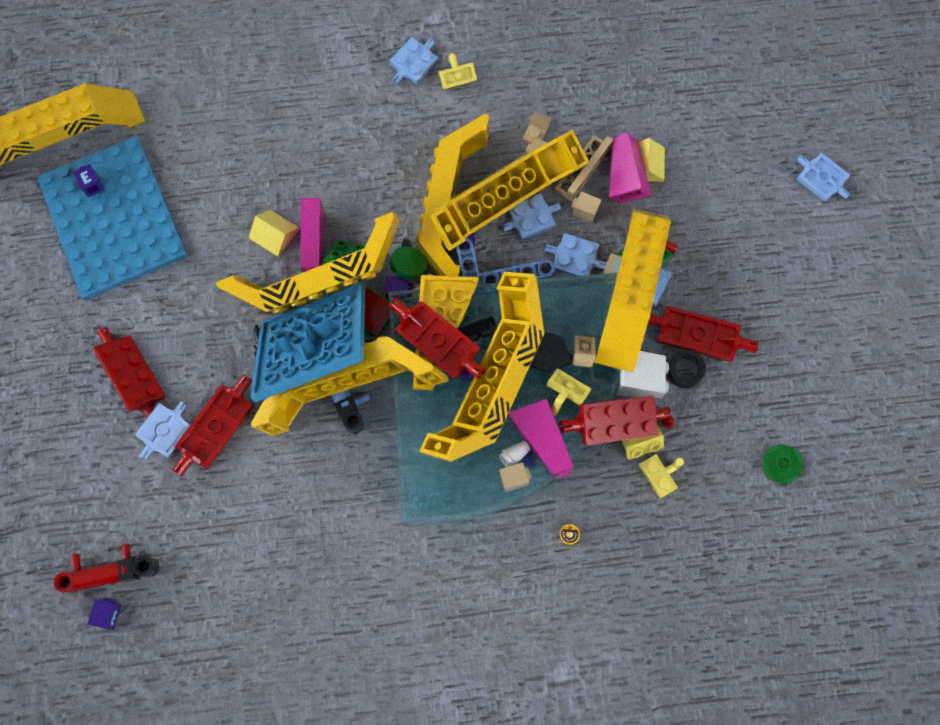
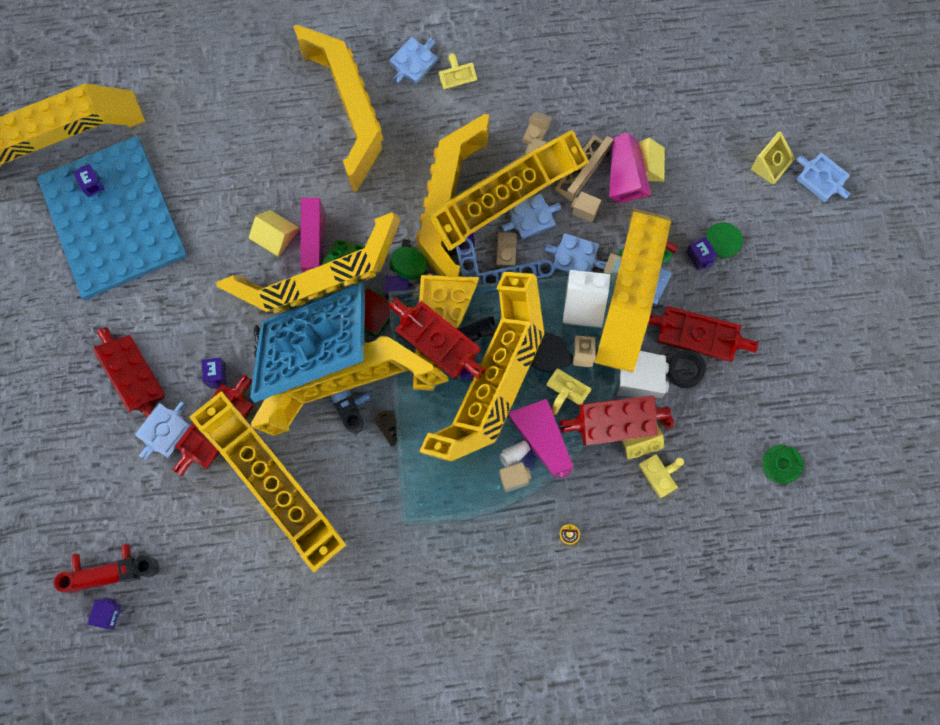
(214, 372): none -> dark purple brick
(269, 481): none -> yellow slope
(356, 101): none -> yellow slope
(385, 422): none -> dark brown plate
(506, 249): none -> tan slope
(586, 298): none -> white slope
(701, 253): none -> dark purple brick
(725, 239): none -> green tile
(774, 159): none -> light yellow slope

